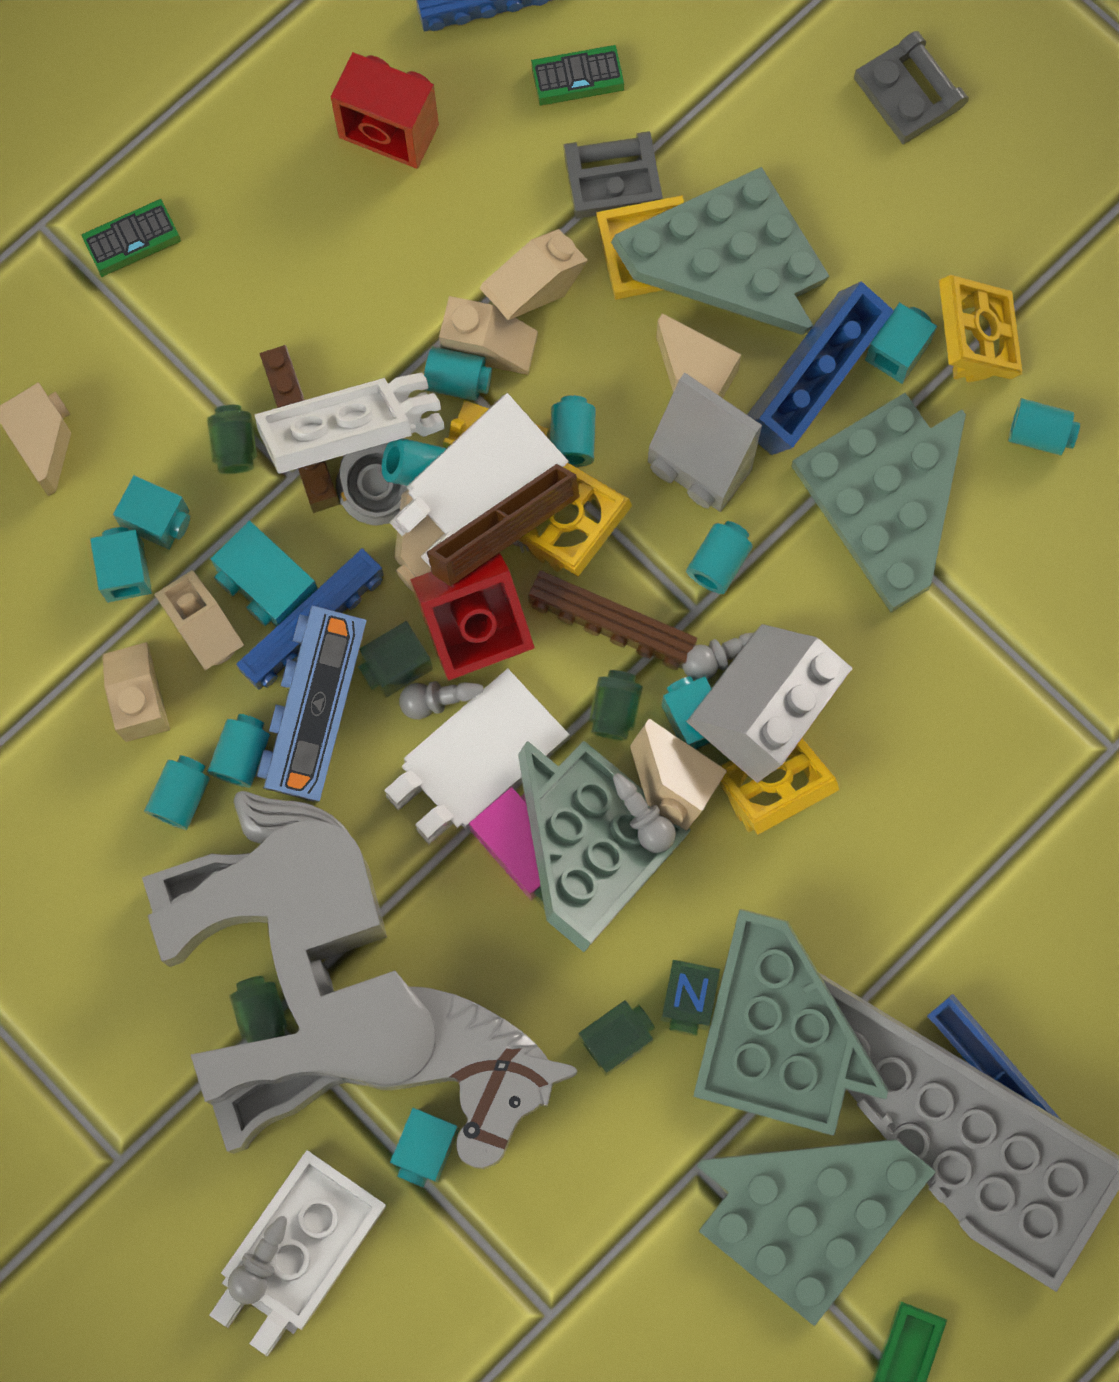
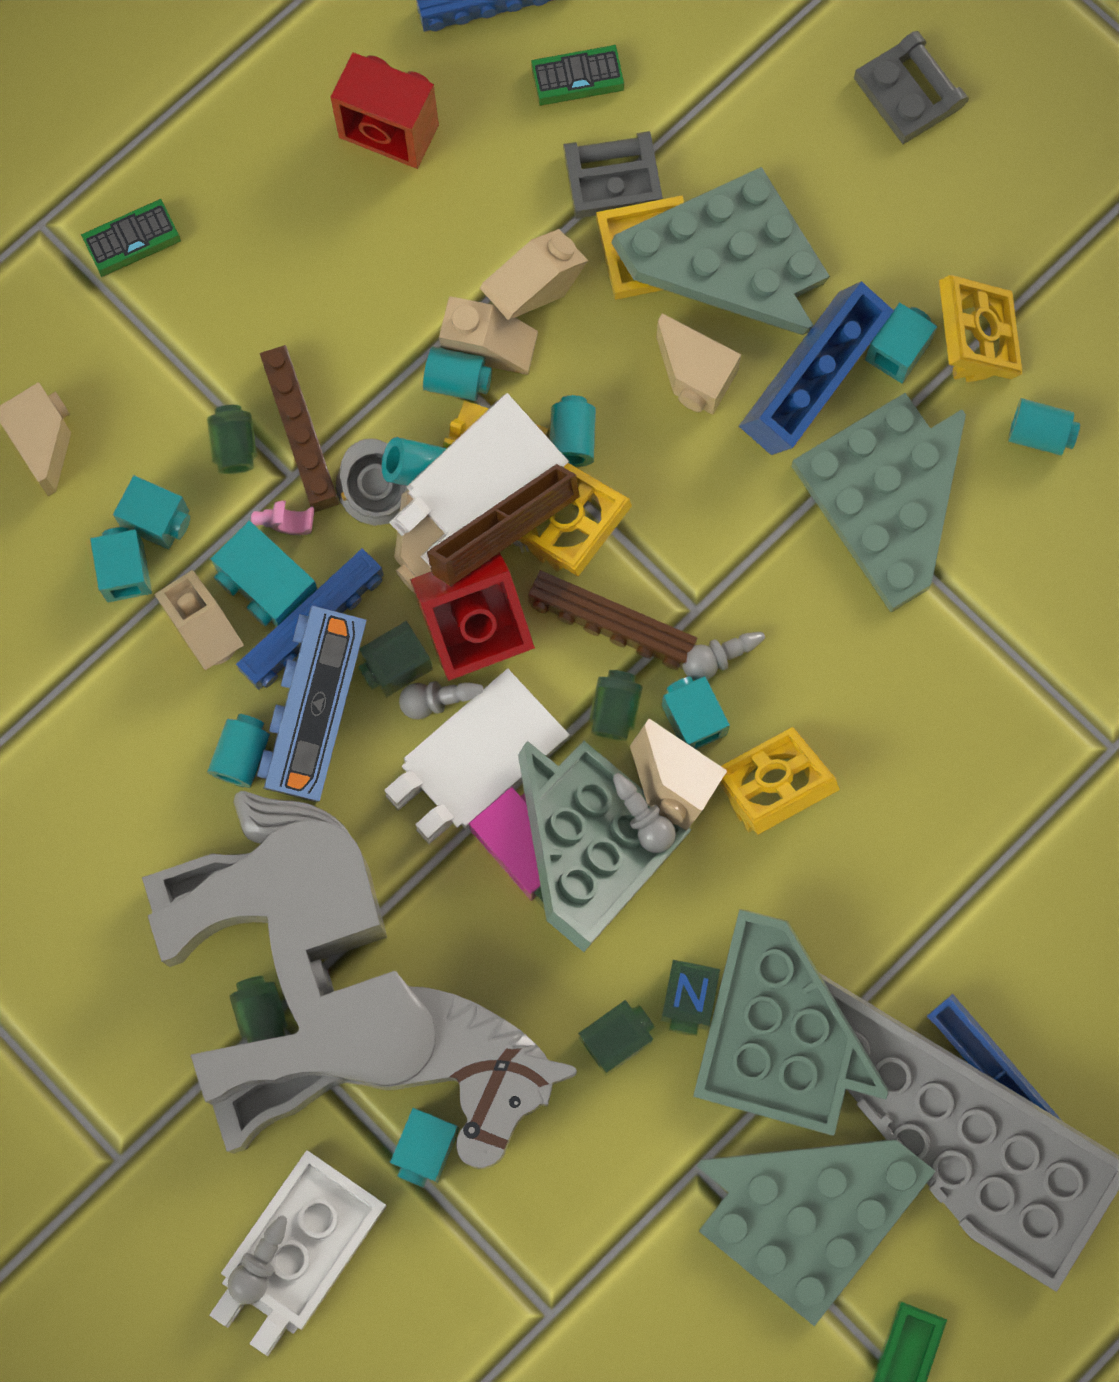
(134, 693): tan slope -> none
(178, 792): teal brick -> none
(285, 520): none -> bright pink piece
(348, 421): white tile -> none
(704, 444): light grey slope -> none
(720, 557): teal brick -> none
(769, 698): light grey slope -> none

